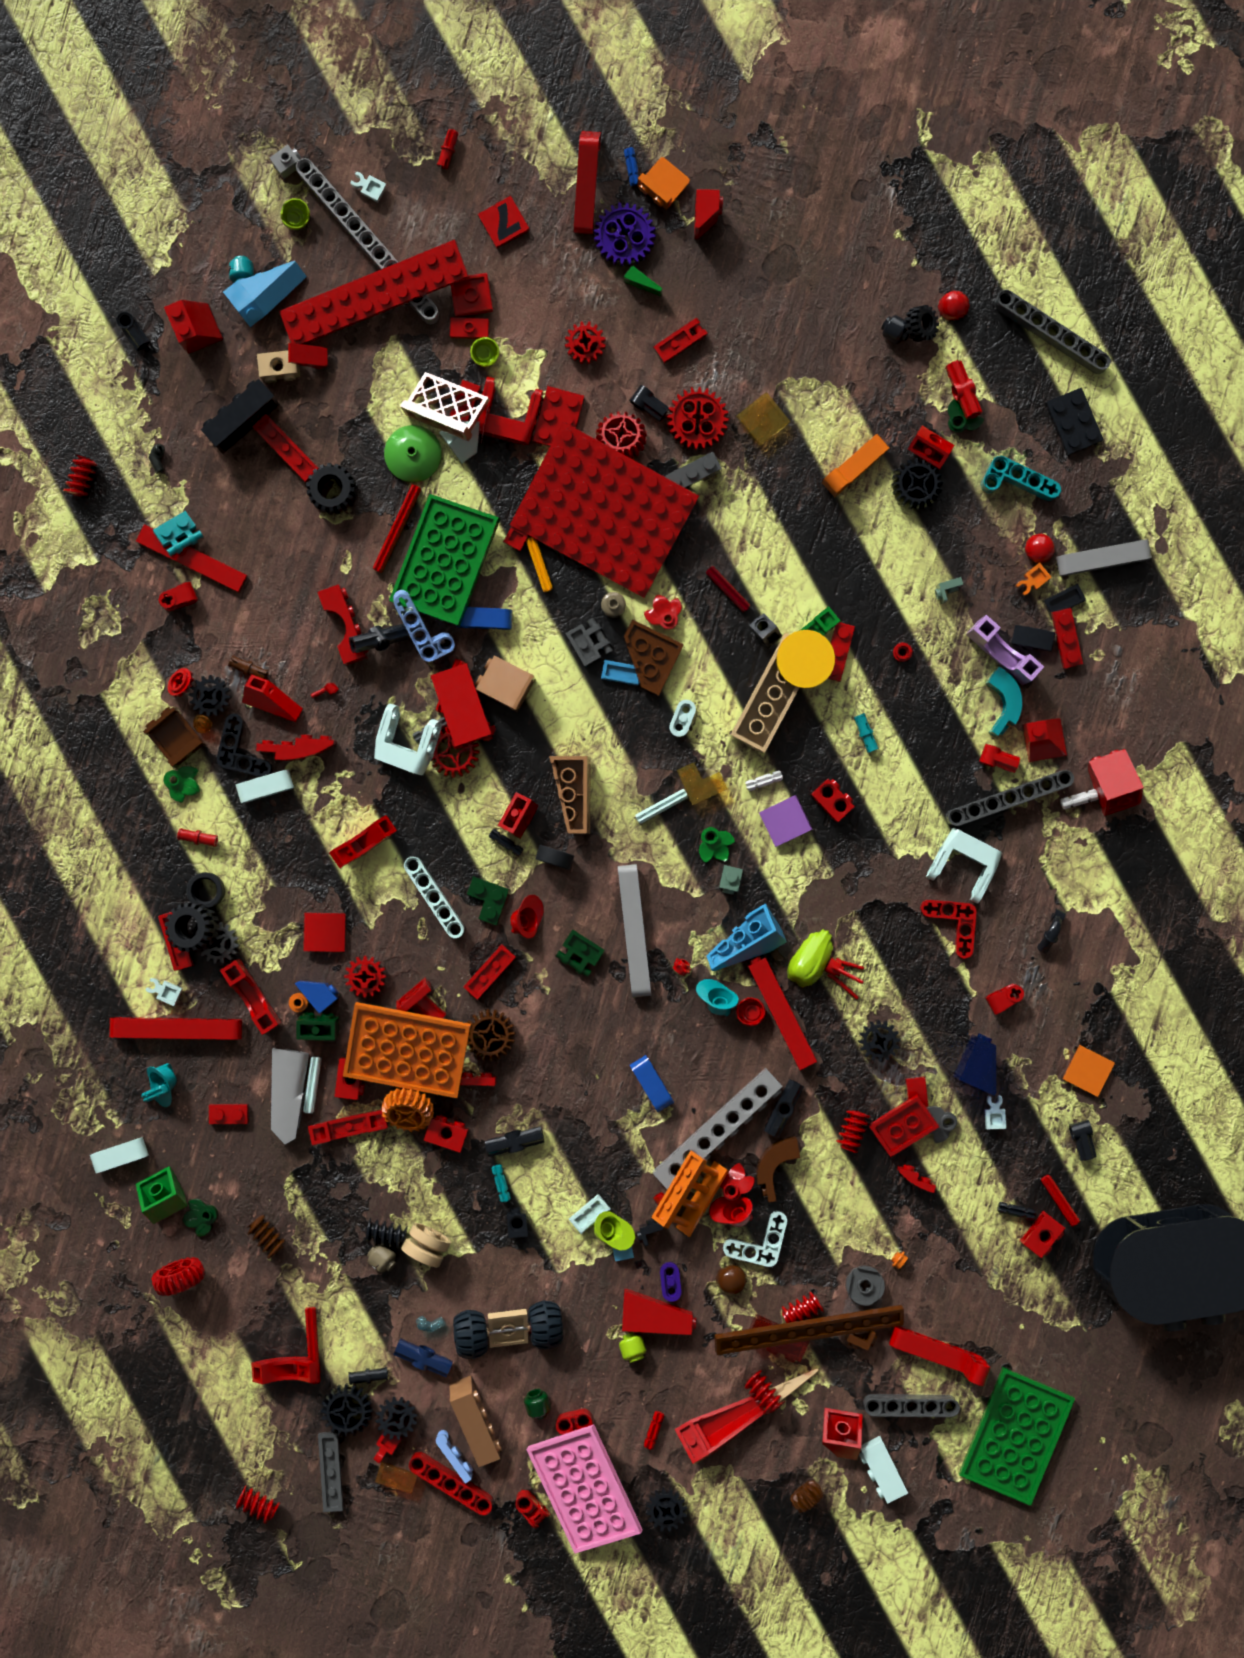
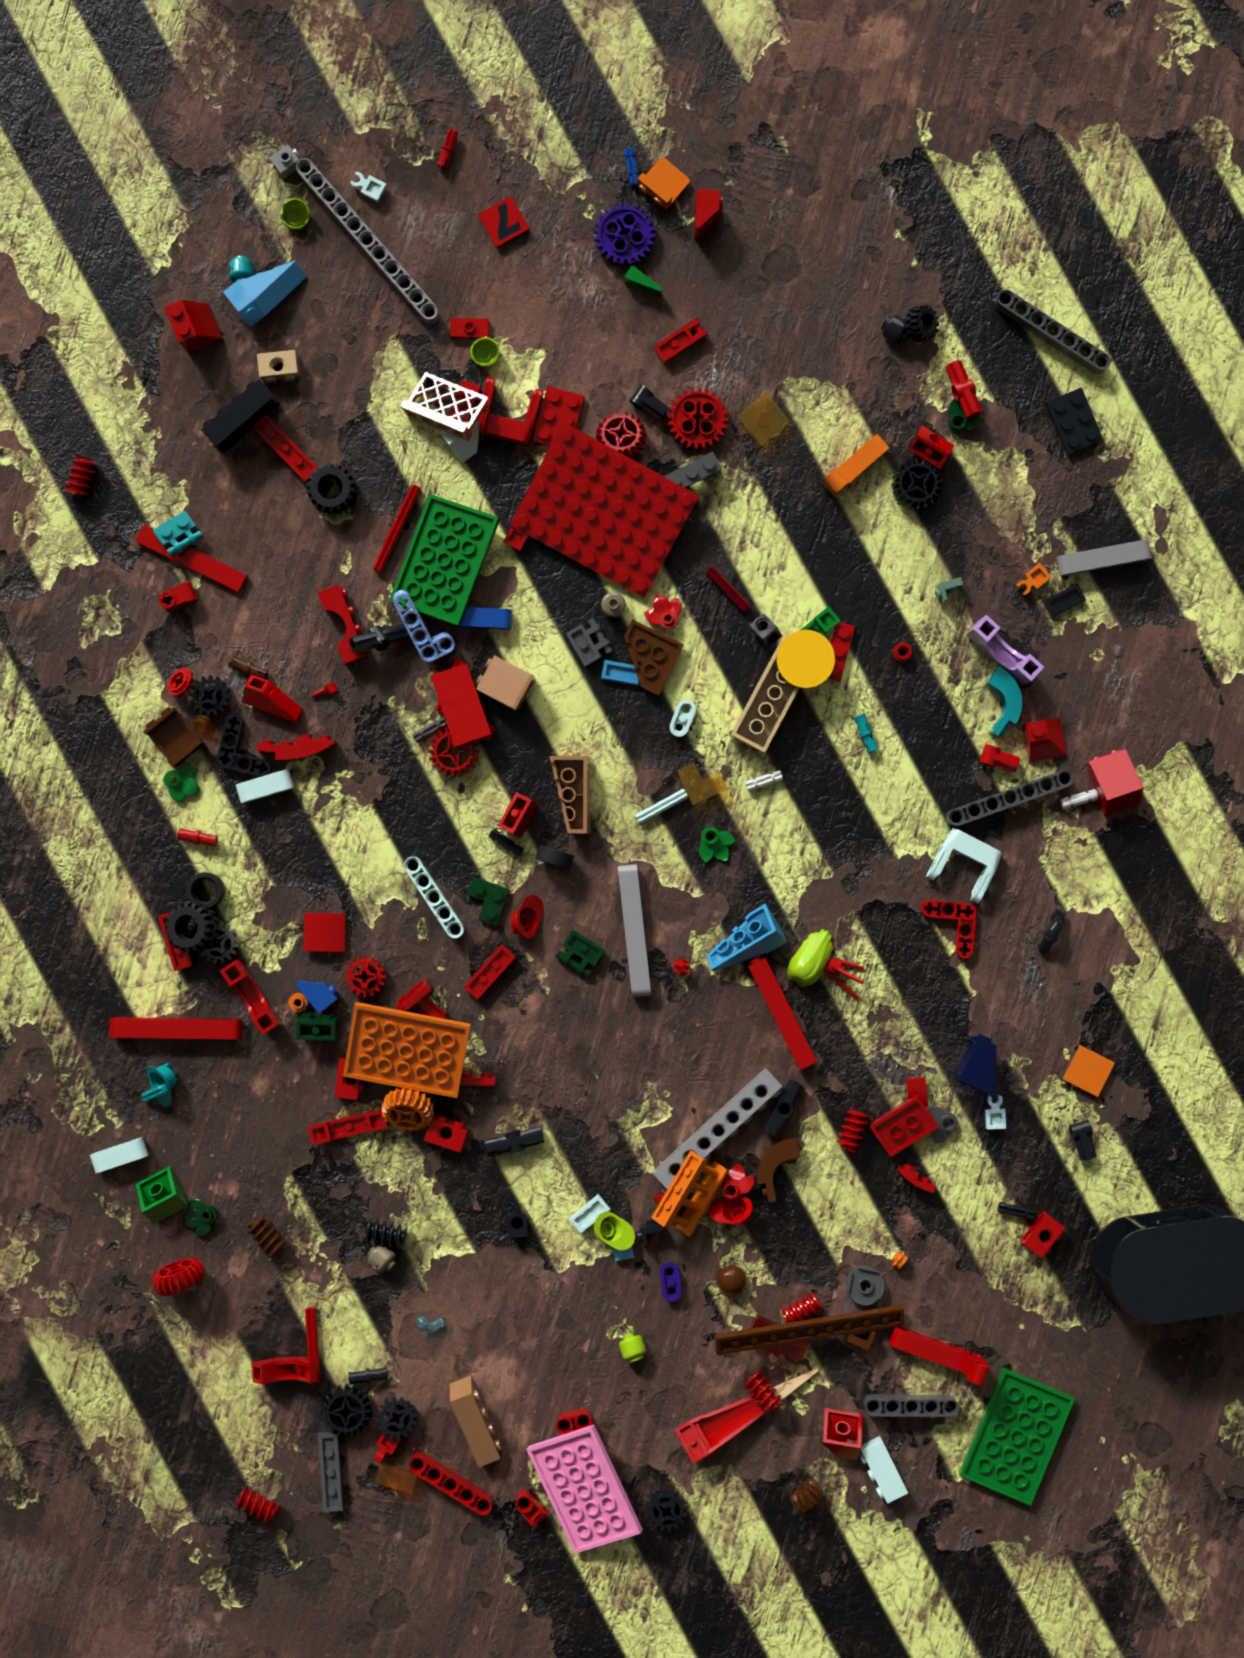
(133, 331): black piece -> none
(155, 457): pearl dark grey arm -> none
(167, 992): light aqua plate -> none
(228, 1113): red plate -> none
(287, 1093): light grey panel -> none
(307, 355): red slope -> none
(312, 1084): light aqua axle -> none
(363, 842): red arch -> none
(374, 293): red plate -> none
(401, 756): light aqua connector -> none
(414, 466): bright green dish -> none
(423, 1357): dark blue piece -> none
(426, 1245): tan wheel -> none
(454, 1456): light blue plate -> none
(472, 296): red plate -> none
(499, 1037): reddish brown gear -> none
(501, 1183): teal axle -> none
(508, 1329): black plate -> none
(537, 1404): dark green head -> none
(539, 564): light orange axle -> none
(578, 344): red gear -> none
(586, 181): red beam -> none
(651, 1083): blue beam -> none
(652, 1315): red slope -> none
(654, 1430): red axle -> none
(717, 996): teal piece -> none
(730, 879): sand green bracket -> none
(750, 1011): red hair -> none
(766, 1248): light aqua beam -> none
(785, 820): medium lavender slope -> none
(828, 804): red brick -> none
(890, 1035): black gear -> none
(953, 305): red hair -> none
(1001, 999): red piece -> none
(1022, 482): teal beam -> none
(1033, 638): black slope -> none
(1040, 548): red hair -> none
(1060, 1200): red axle -> none
(1066, 638): red plate -> none

